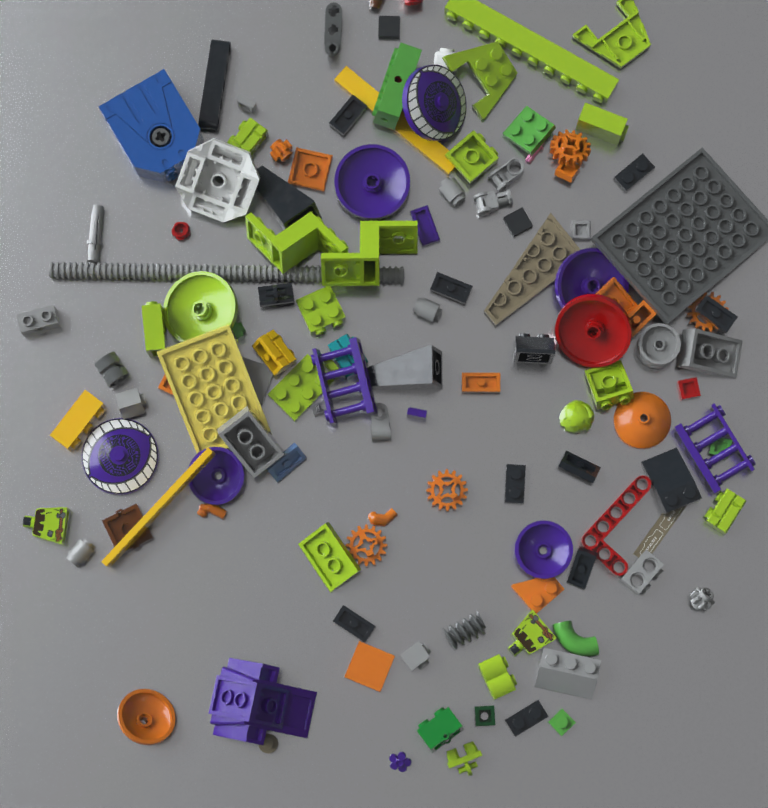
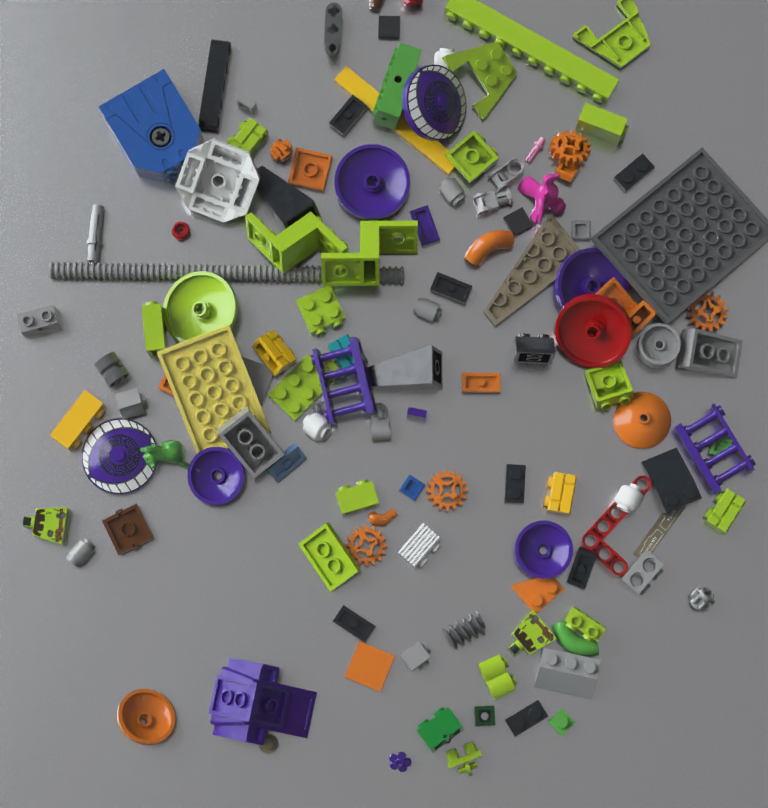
(158, 507): yellow tile -> none
(169, 451): none -> bright green animal
(213, 509): orange arm -> none
(238, 331): bright green plate -> none
(276, 294): black hips -> none
(317, 426): none -> white head
(357, 497): none -> lime brick
(412, 487): none -> blue tile
(419, 546): none -> white brick
(487, 243): none -> orange cylinder
(529, 130): bright green plate -> none
(544, 195): none -> dark pink animal
(561, 493): none -> yellow brick
(577, 416): lime hair -> none
(579, 466): black plate -> none
(589, 626): none -> lime plate
(629, 498): none -> white head
(688, 388): red tile -> none
(716, 314): black plate -> none

